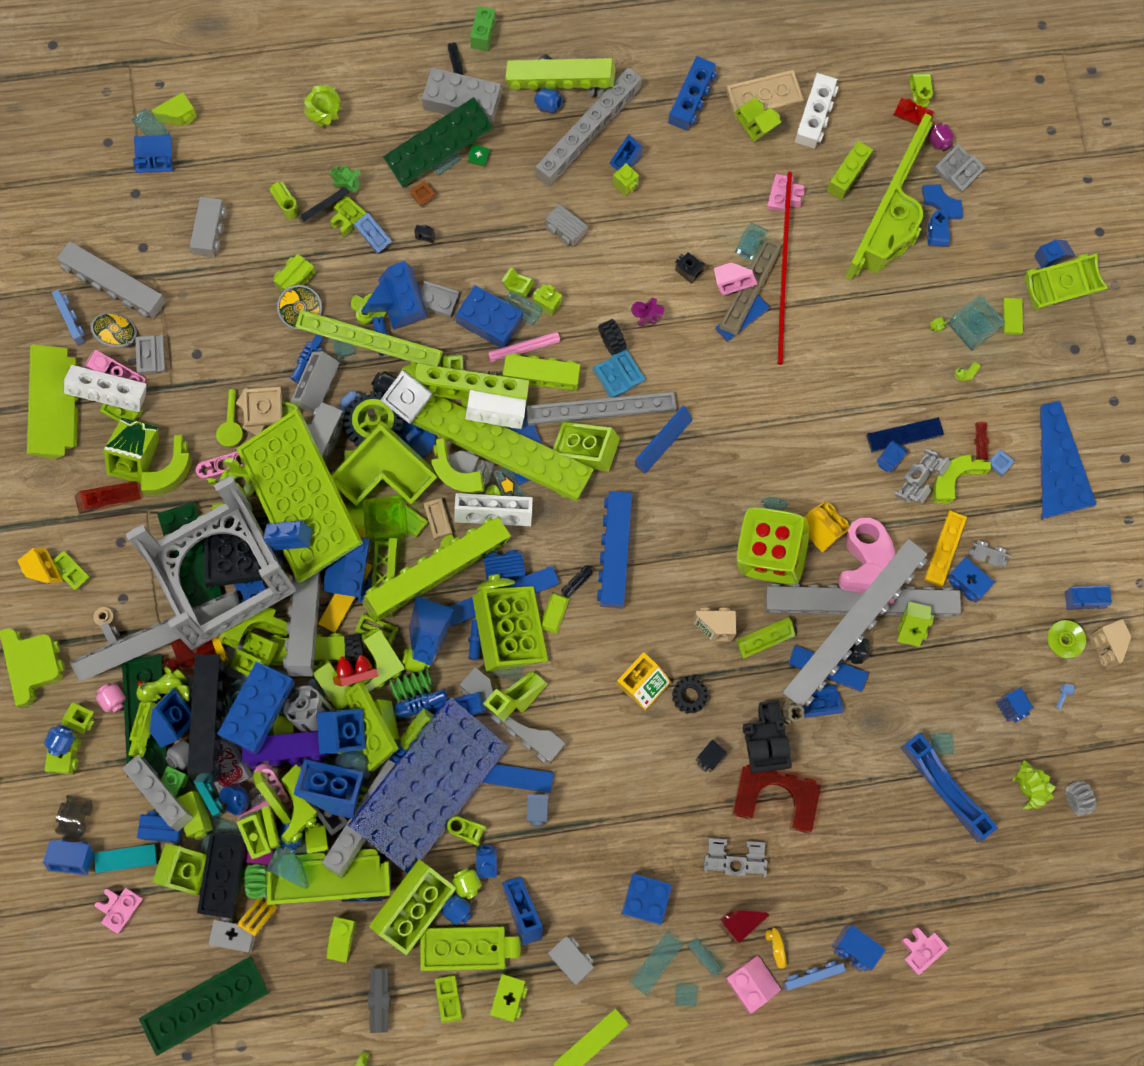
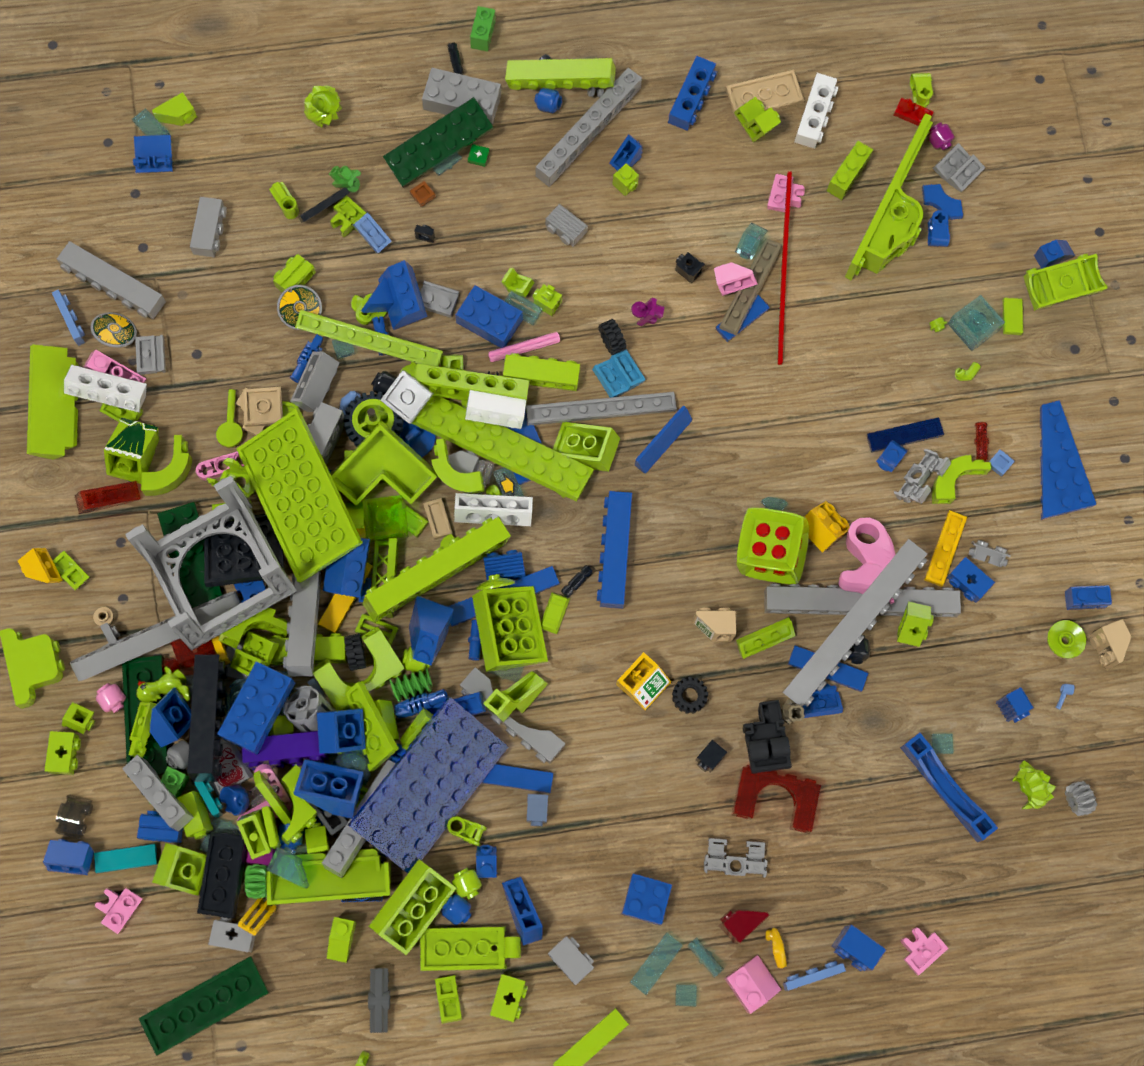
(59, 740): blue head -> none
(287, 535): blue brick -> none
(347, 676): red tile -> none

